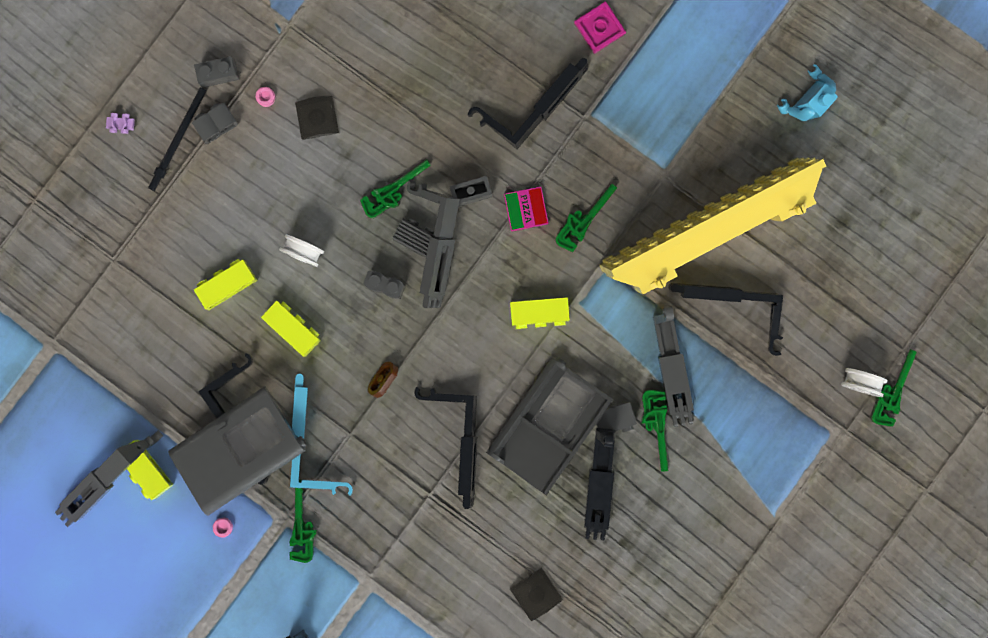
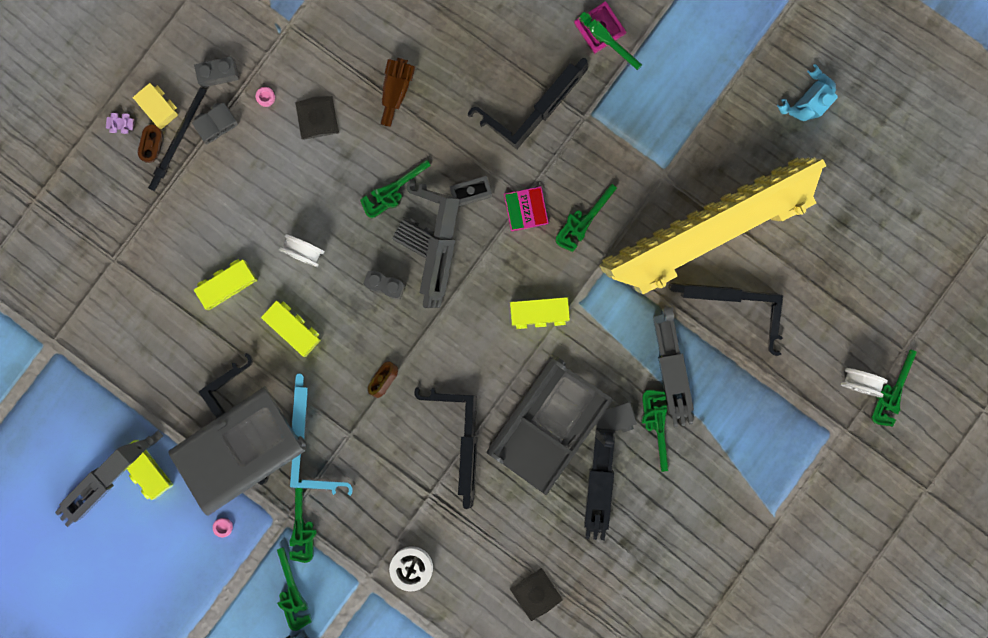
(150, 144): none -> reddish brown plate
(155, 105): none -> light yellow brick
(292, 600): none -> green piece
(395, 87): none -> reddish brown piece
(397, 562): none -> white wheel
(603, 35): none -> green piece

